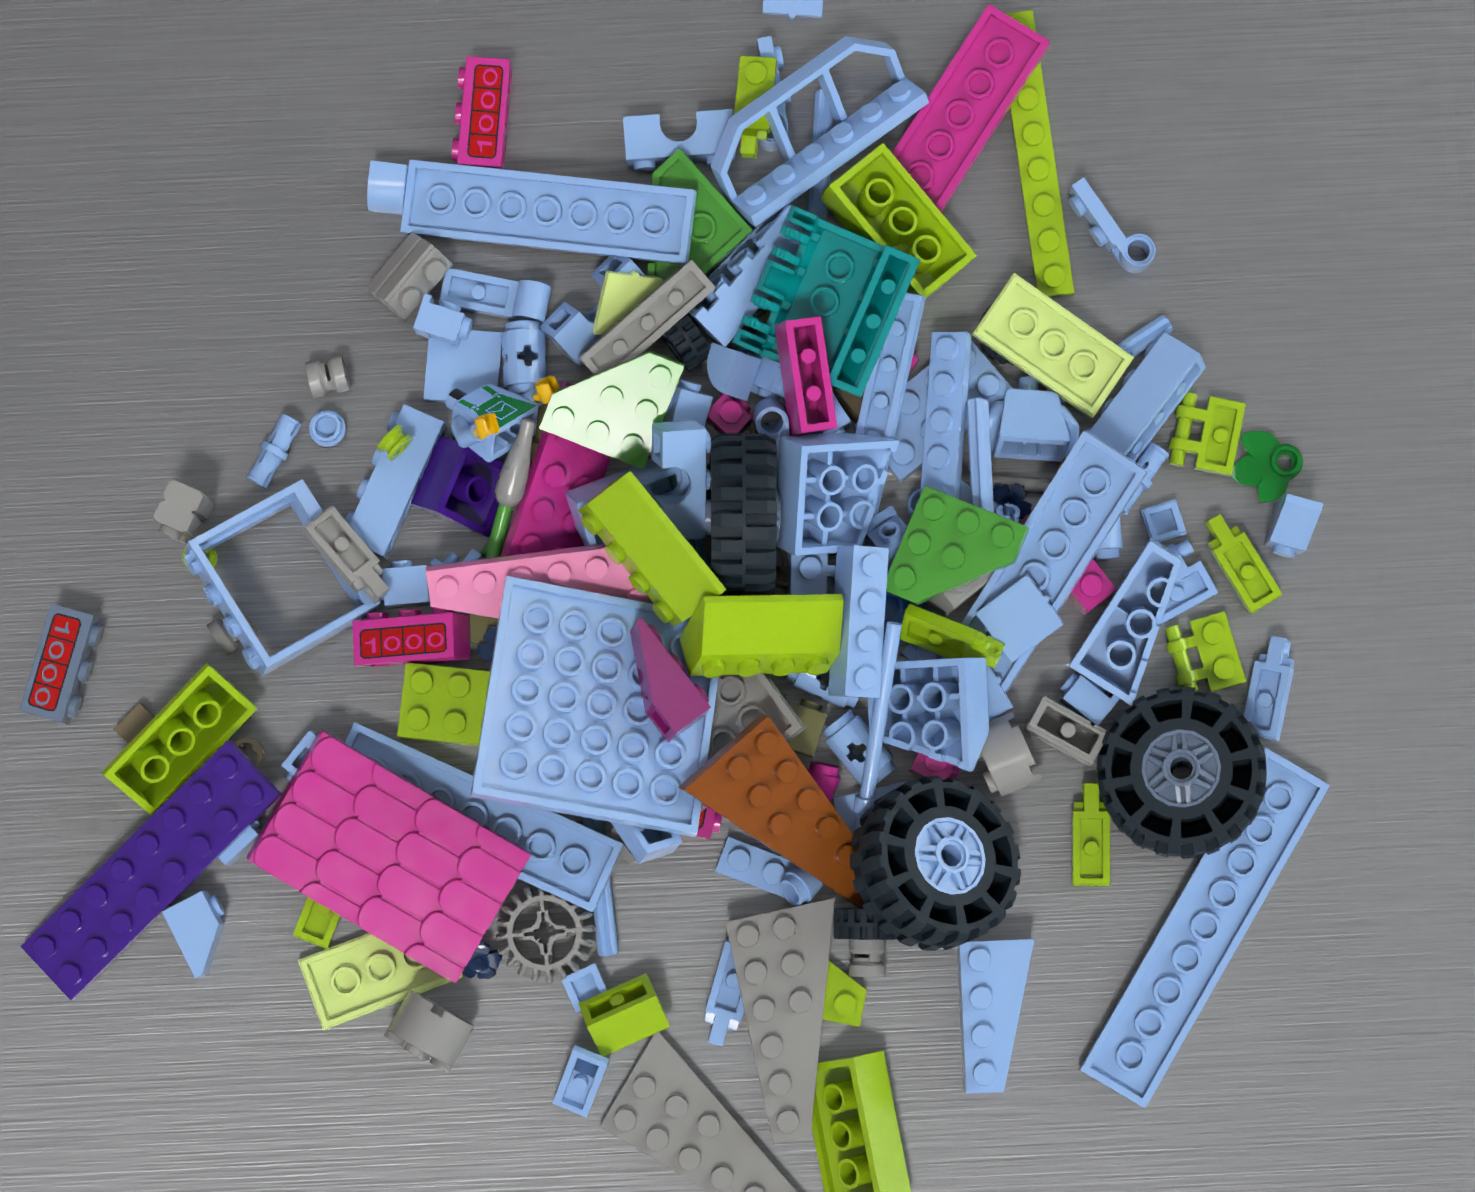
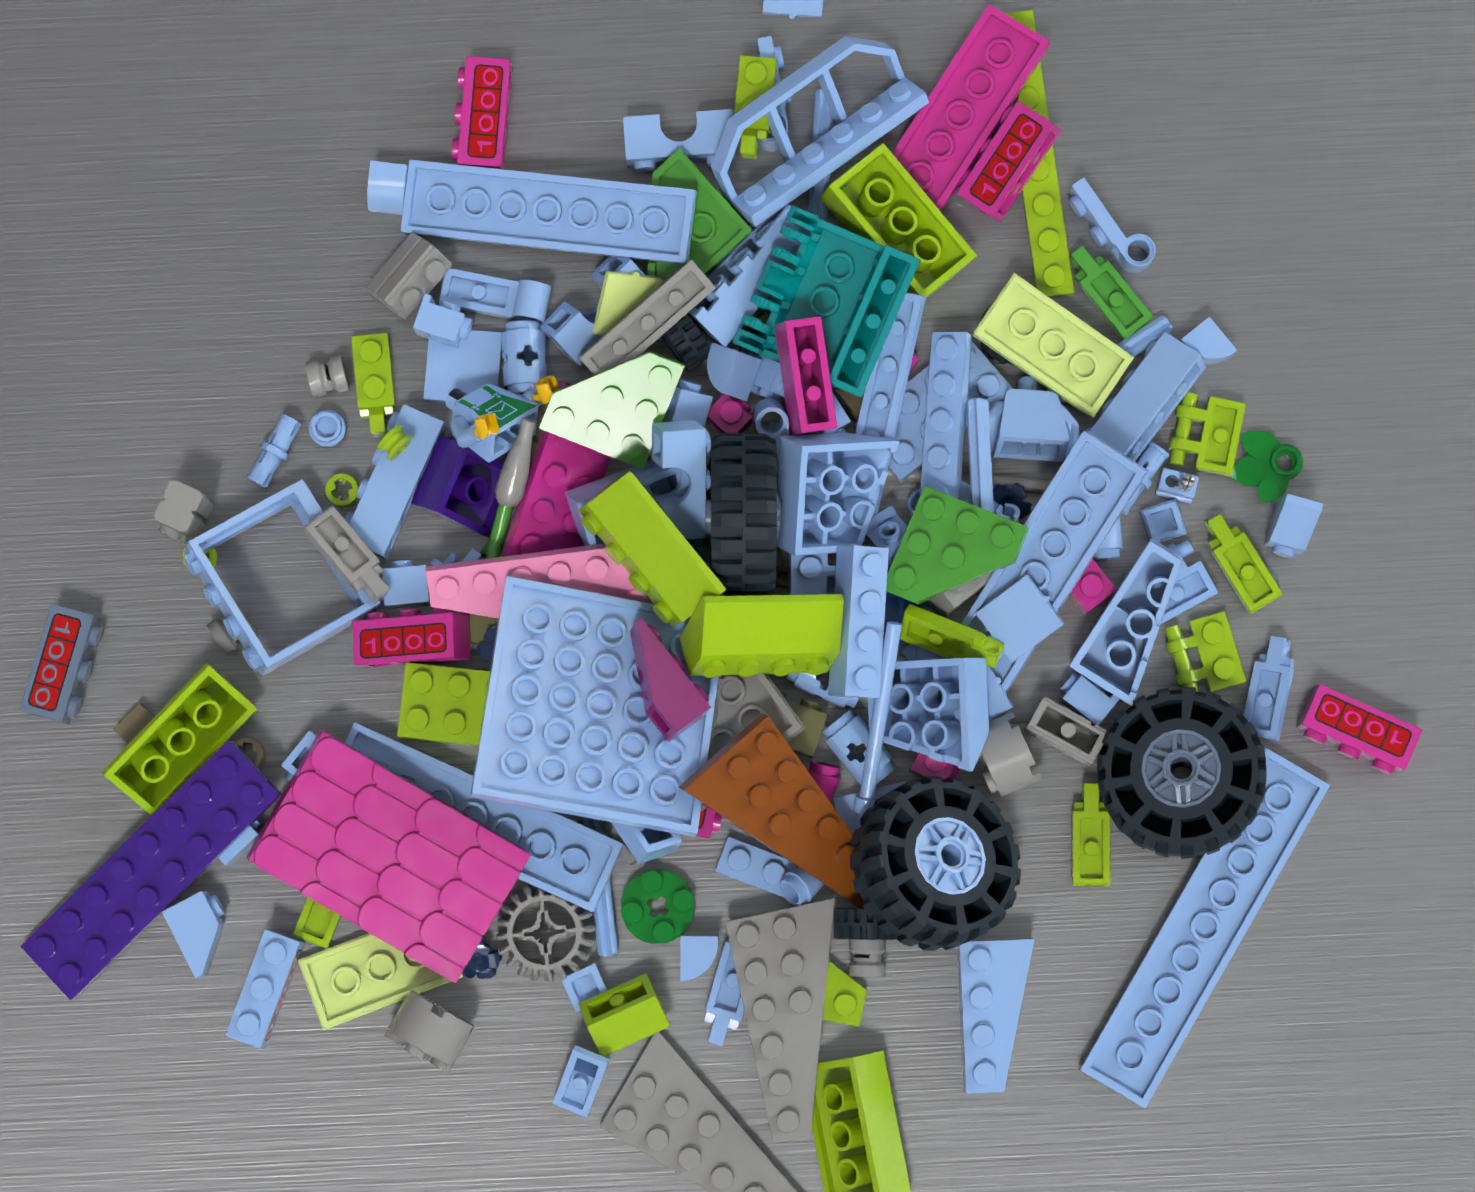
(265, 988): none -> light blue brick
(332, 488): none -> lime bush
(374, 379): none -> lime hinge
(651, 886): none -> green plate
(696, 955): none -> light blue brick
(1008, 160): none -> dark pink brick
(1109, 293): none -> bright green hinge
(1184, 488): none -> light blue piece
(1210, 343): none -> light blue brick
(1358, 730): none -> dark pink brick

